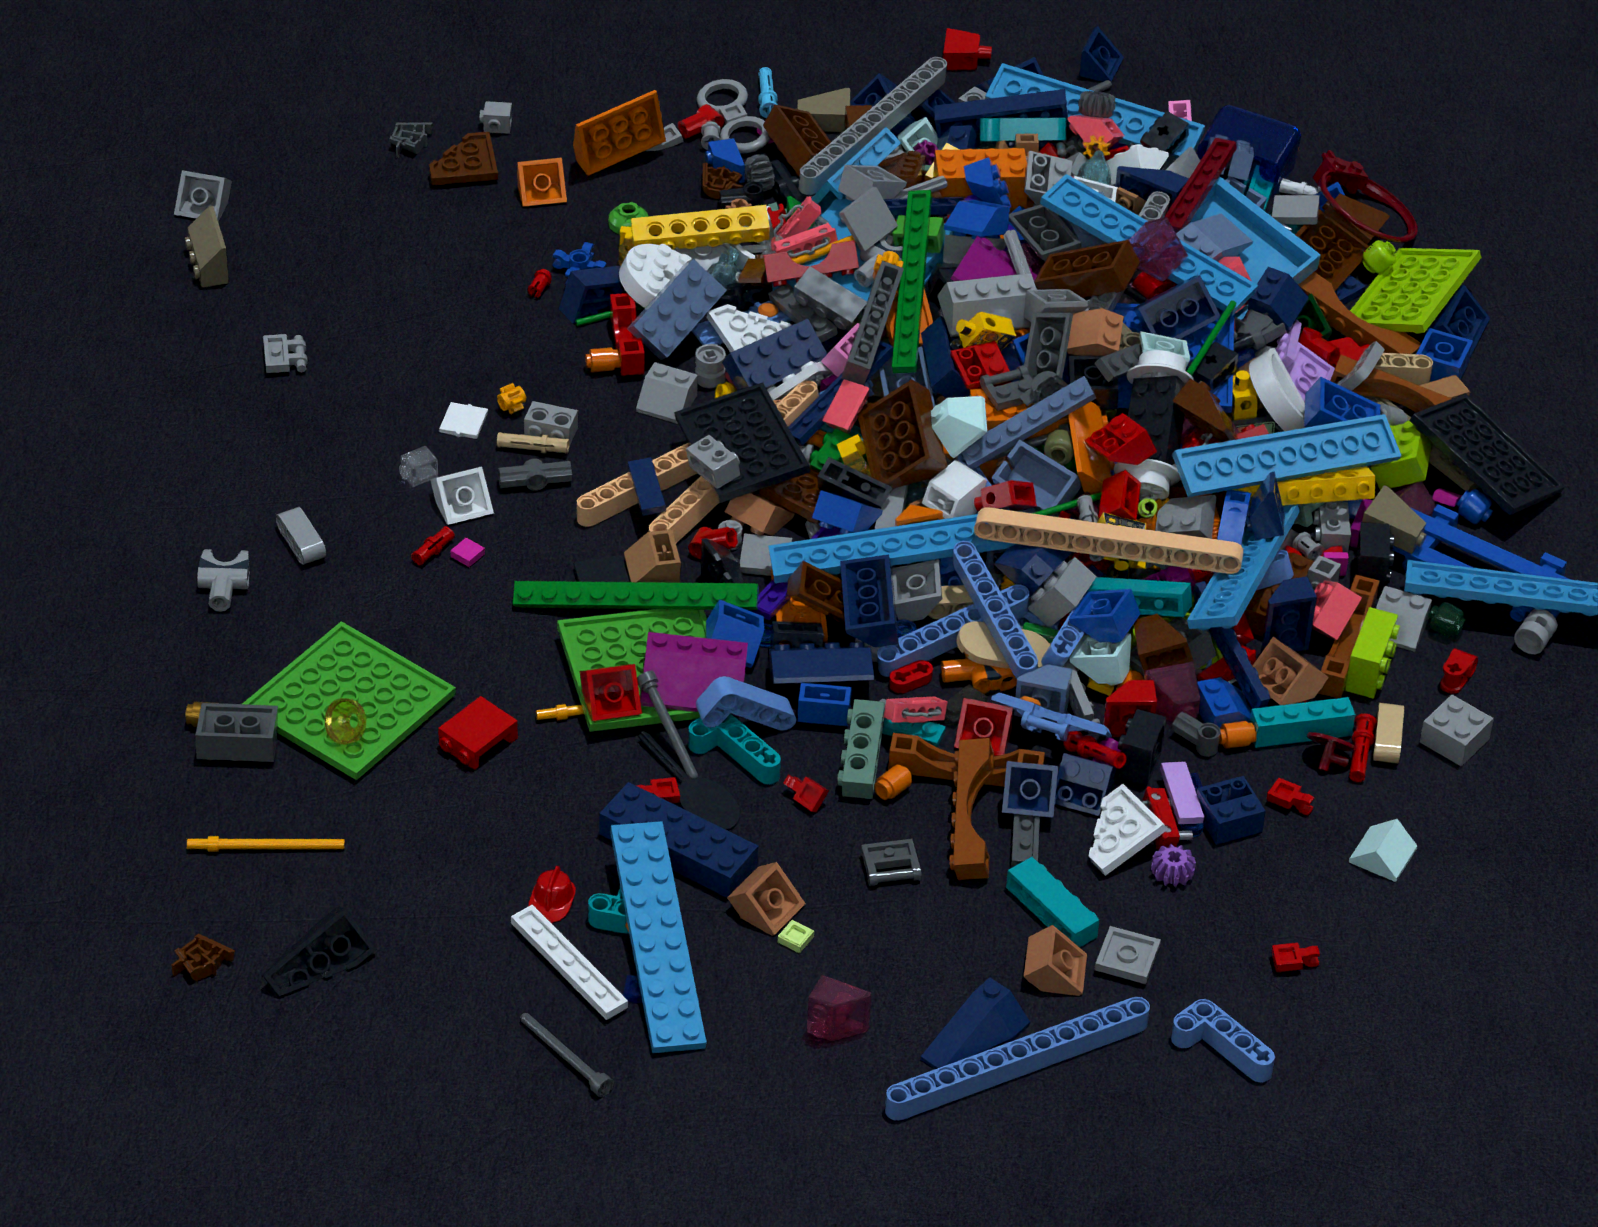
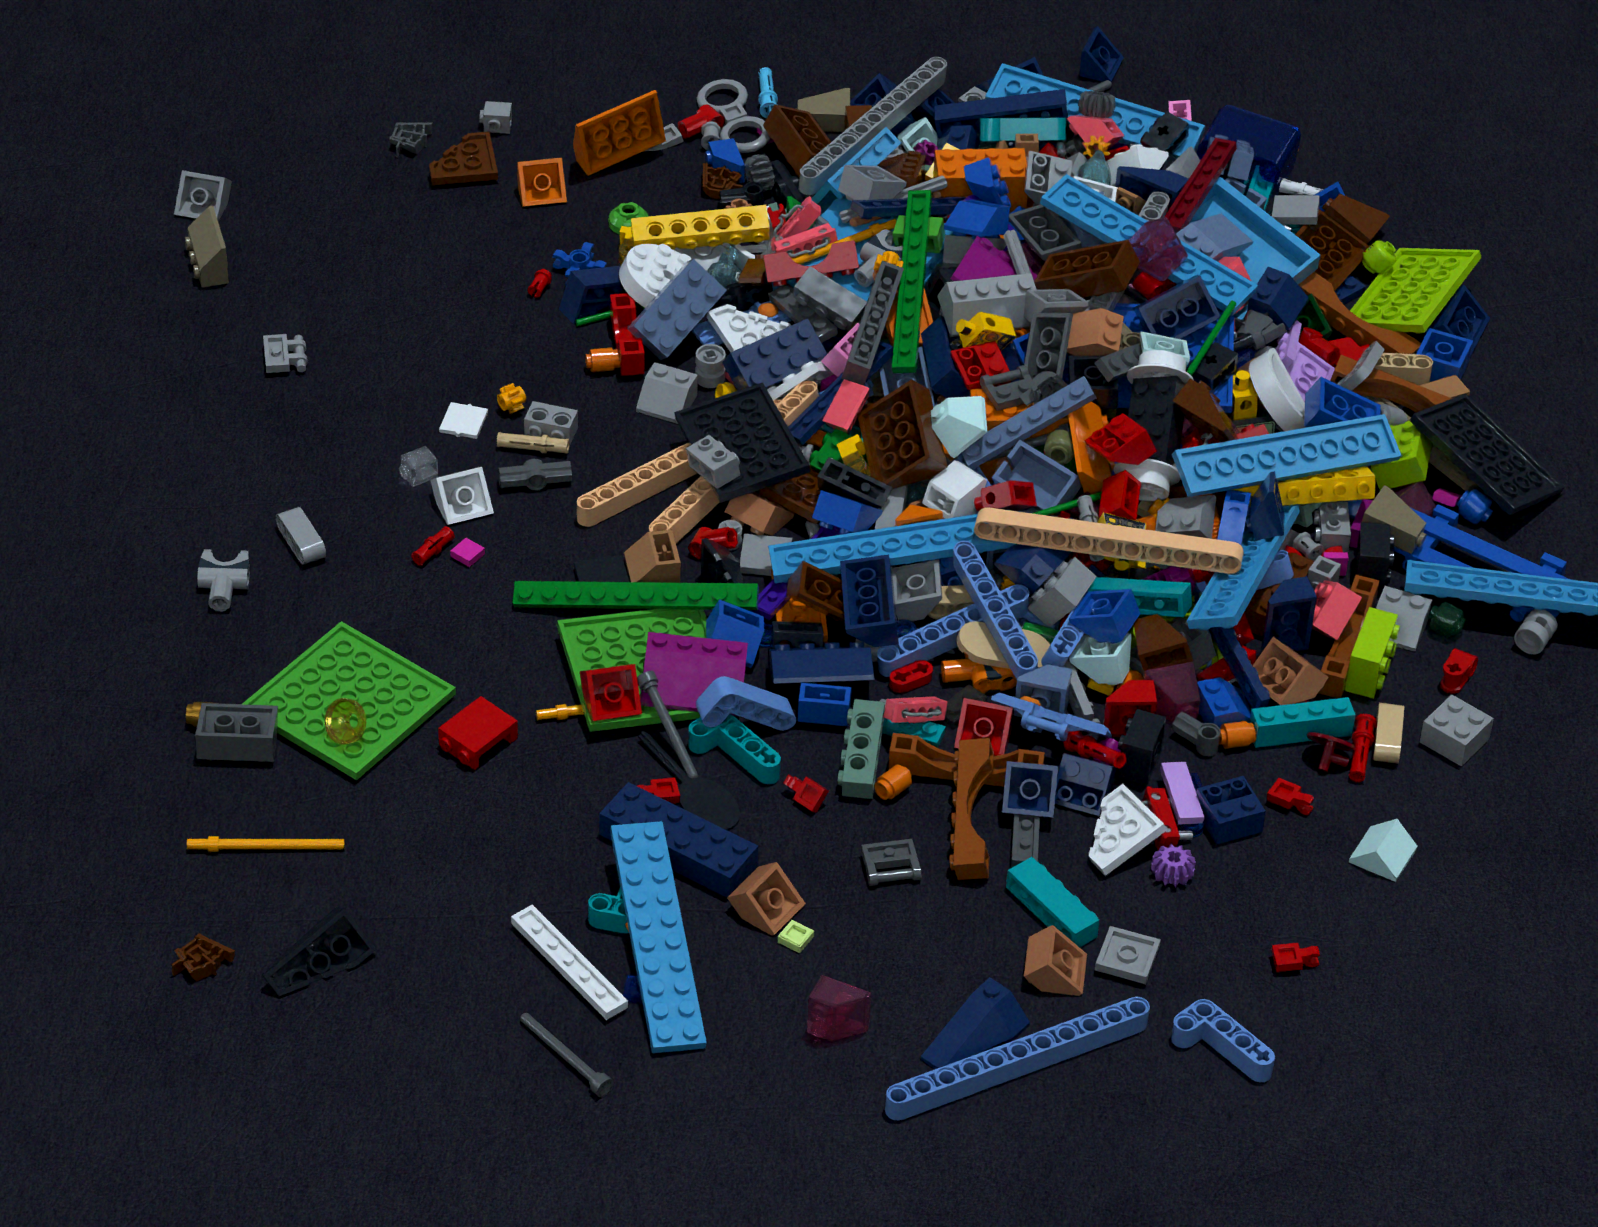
(553, 894): red piece -> none
(646, 486): dark blue tile -> none
(868, 219): light grey tile -> none
(963, 50): red torso -> none
(1151, 504): lime pin -> none
(1354, 178): dark red brick -> none

